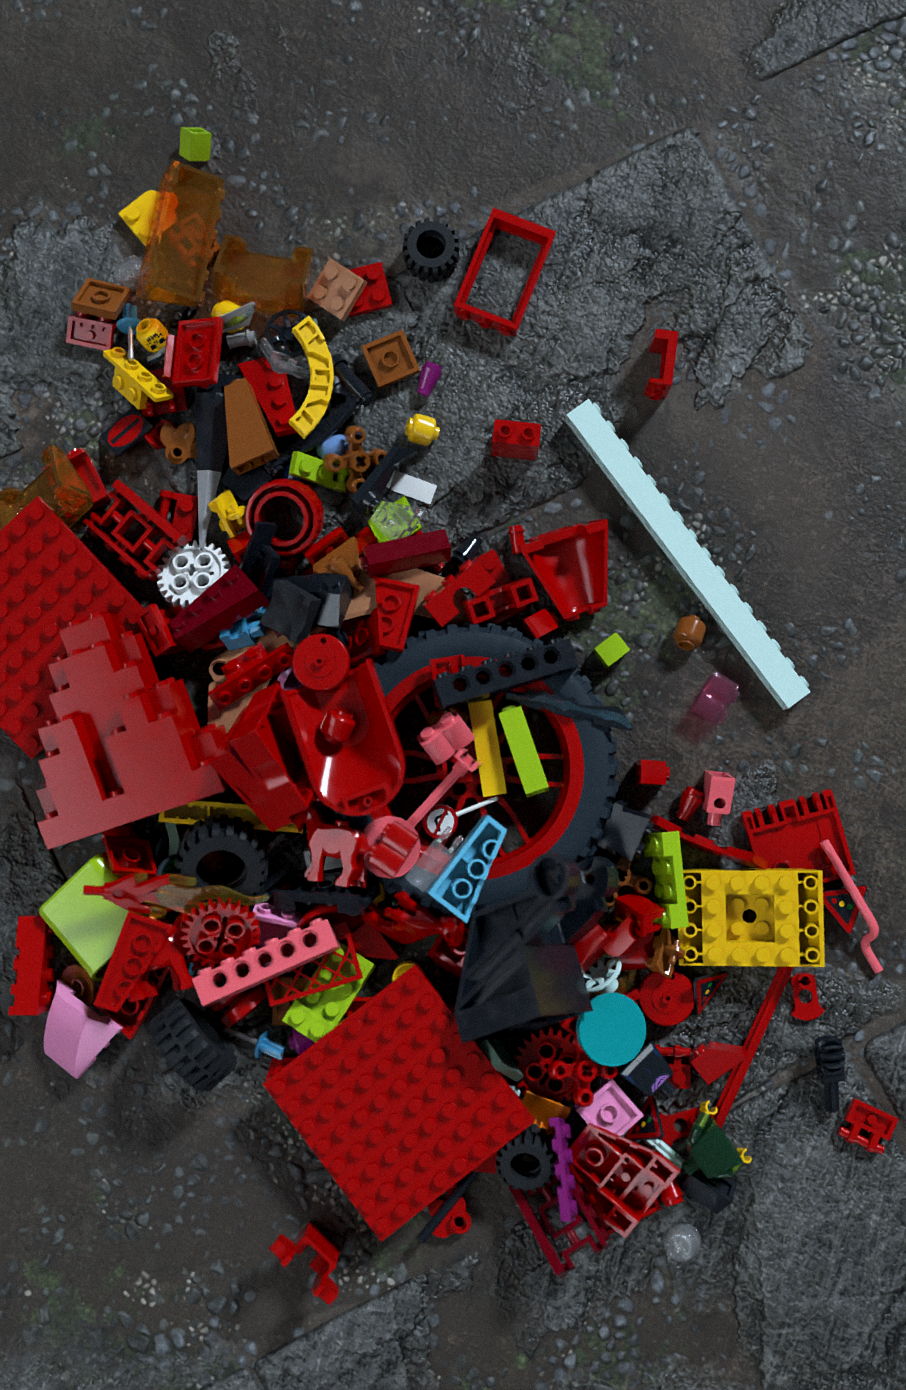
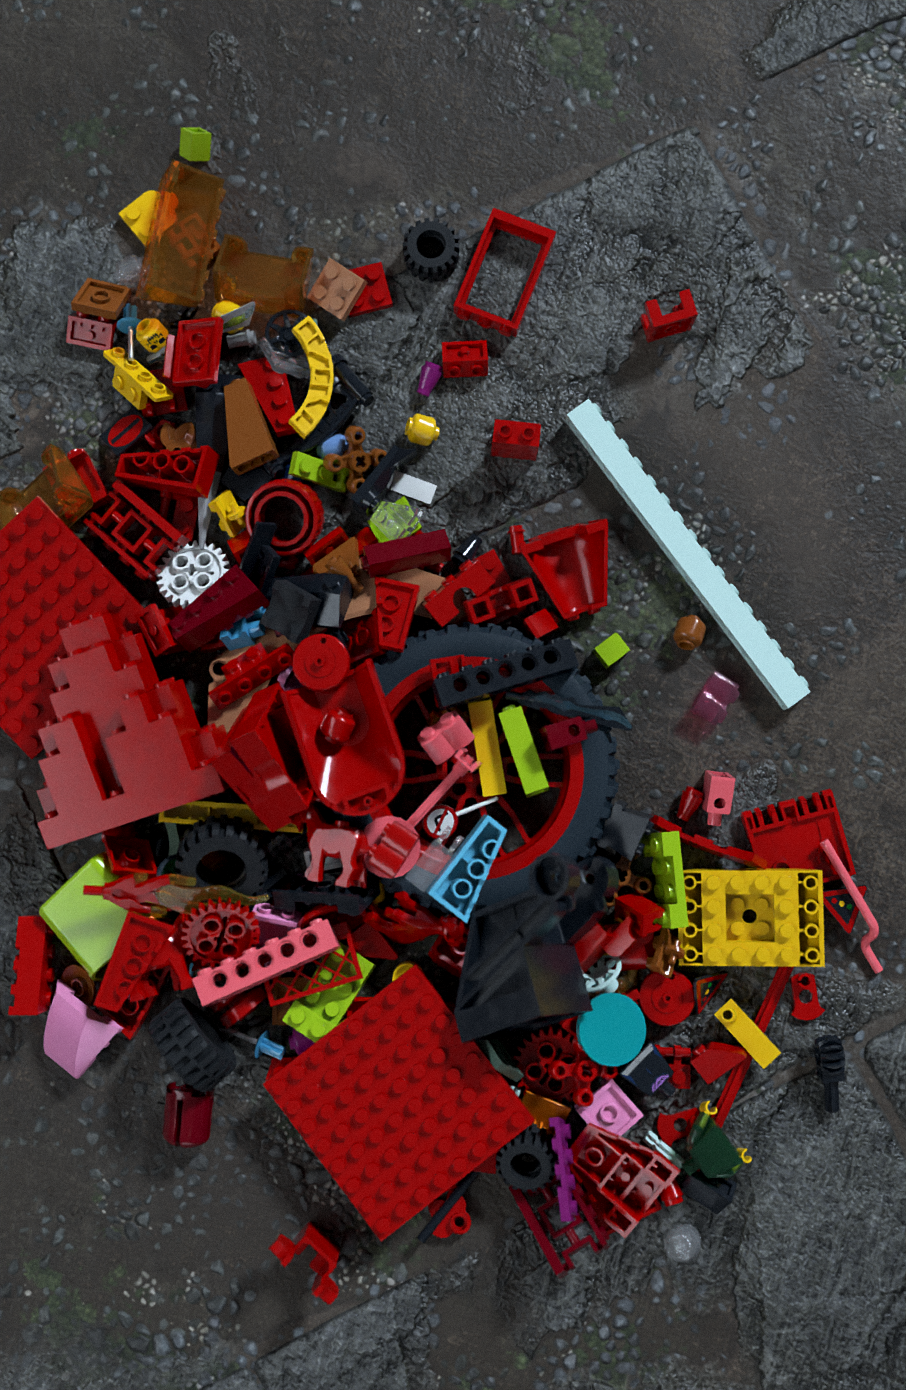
(177, 471): none -> red wedge
(187, 1115): none -> dark red cylinder
(390, 359): dark orange plate -> none
(465, 359): none -> red bracket
(558, 736): none -> dark red torso
(649, 1126): piece -> none
(651, 772): red slope -> none
(663, 326): none -> red panel
(663, 343): red panel -> none
(747, 1033): none -> yellow piece
(871, 1119): red plate -> none

